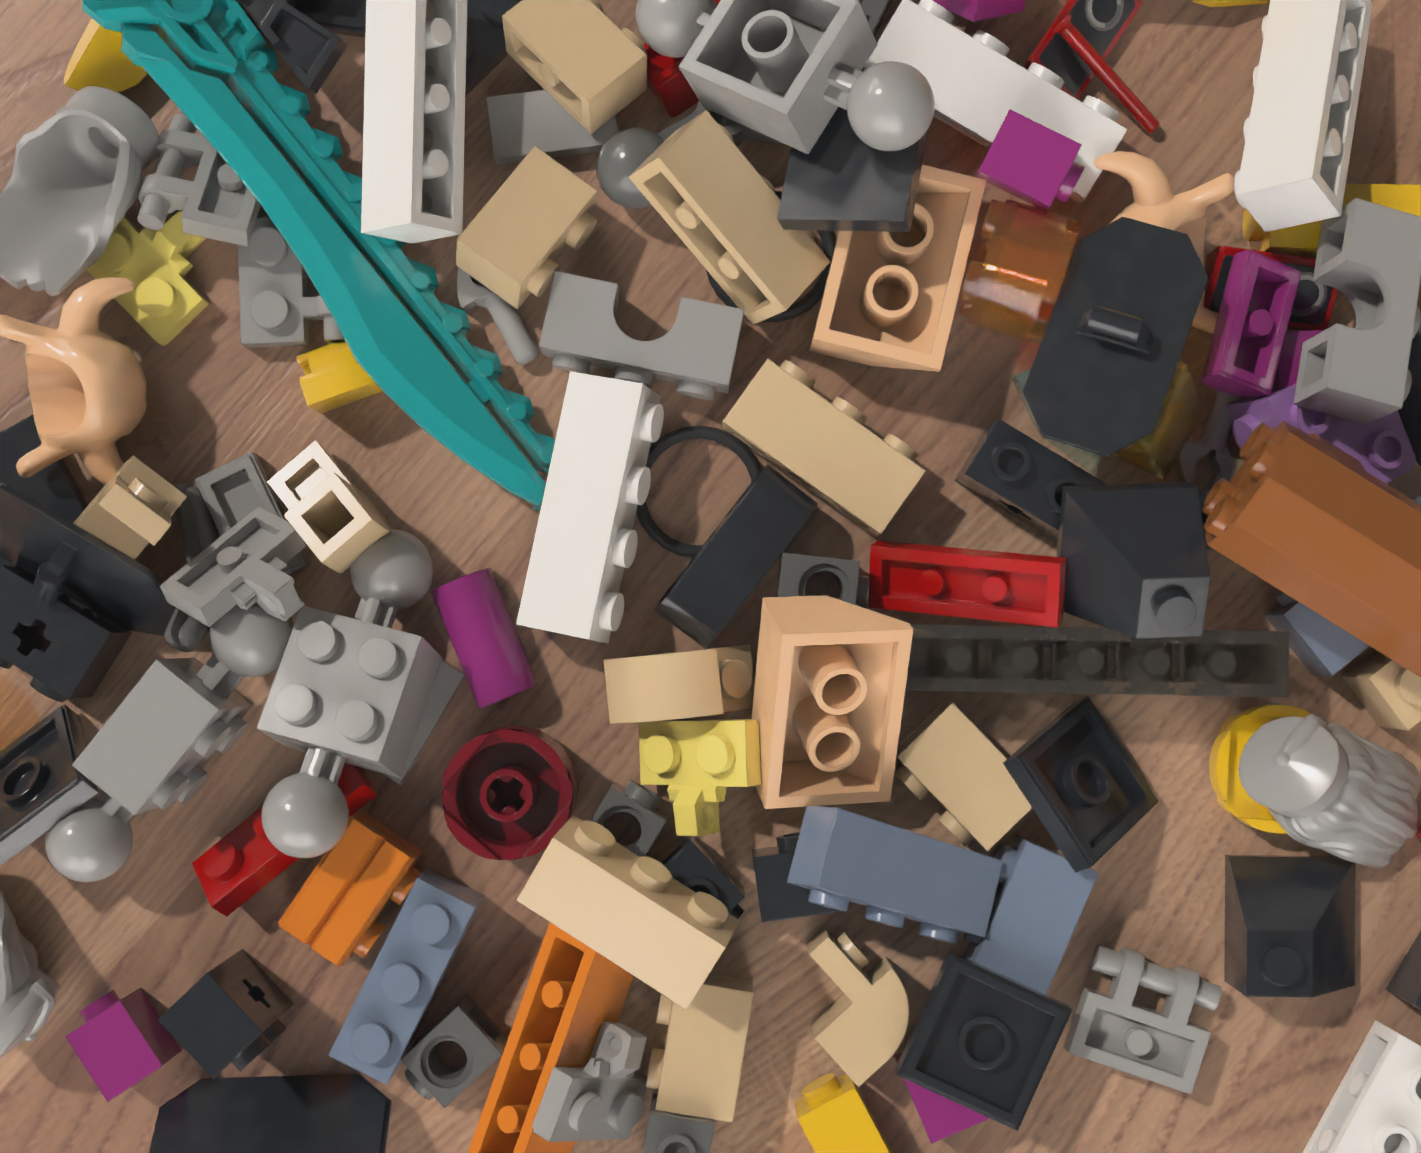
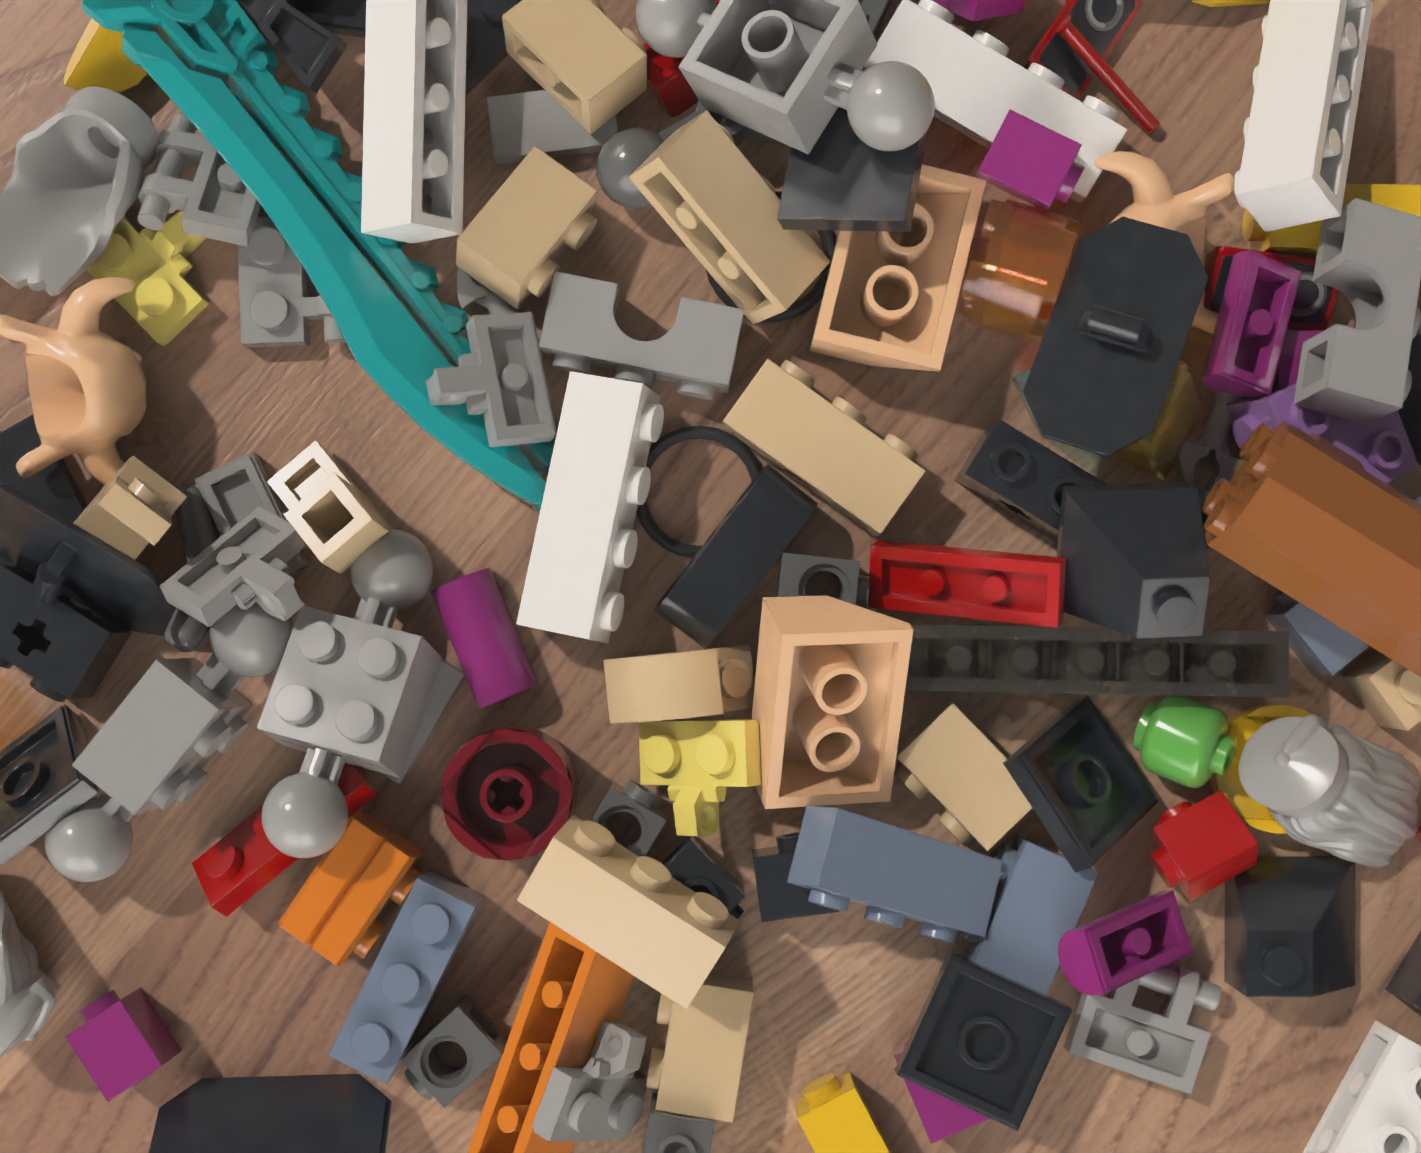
(228, 1015): black brick -> none
(333, 378): yellow brick -> none
(501, 380): none -> light grey hinge
(870, 1017): tan brick -> none
(1124, 945): none -> magenta brick
(1184, 740): none -> bright green head
(1202, 845): none -> red brick

